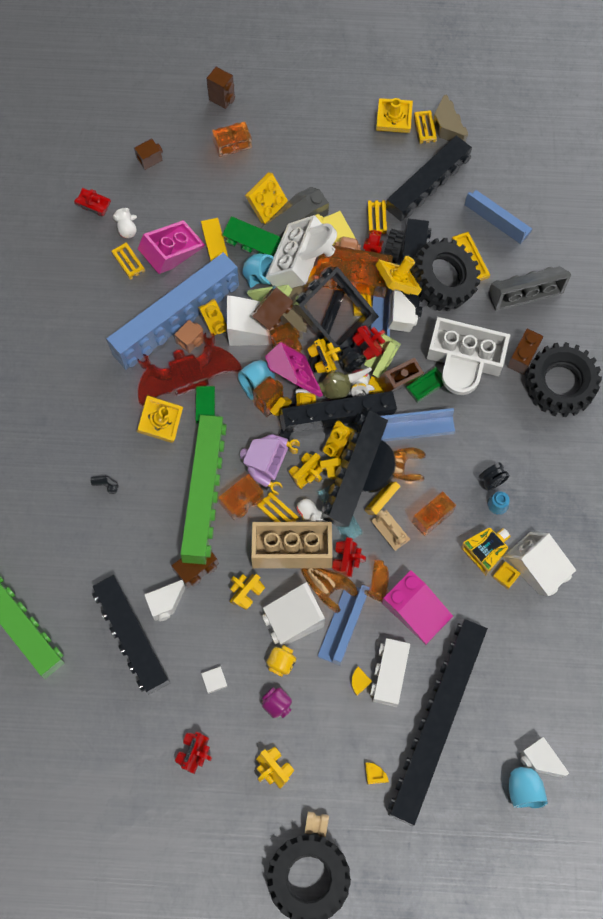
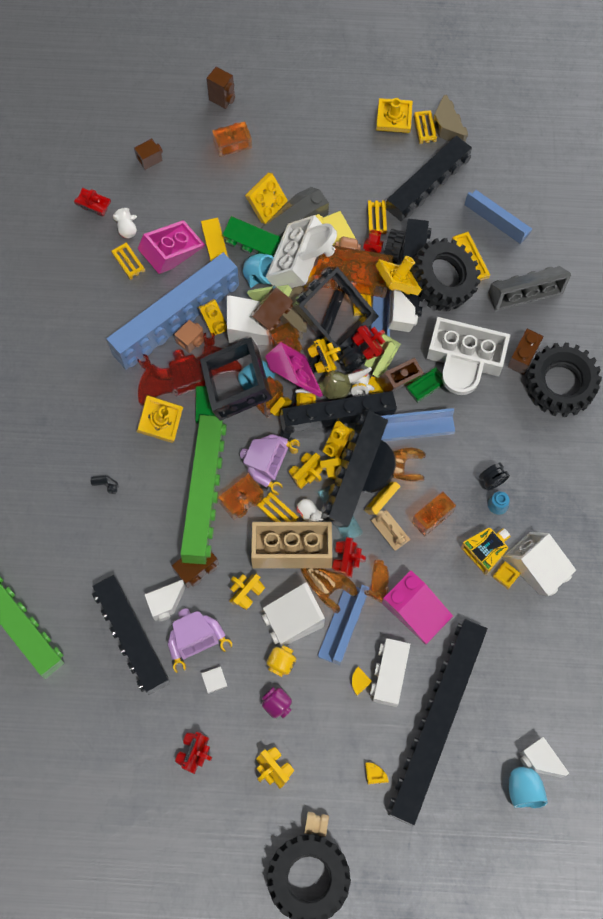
(192, 635): none -> lavender torso
(242, 400): none -> black window

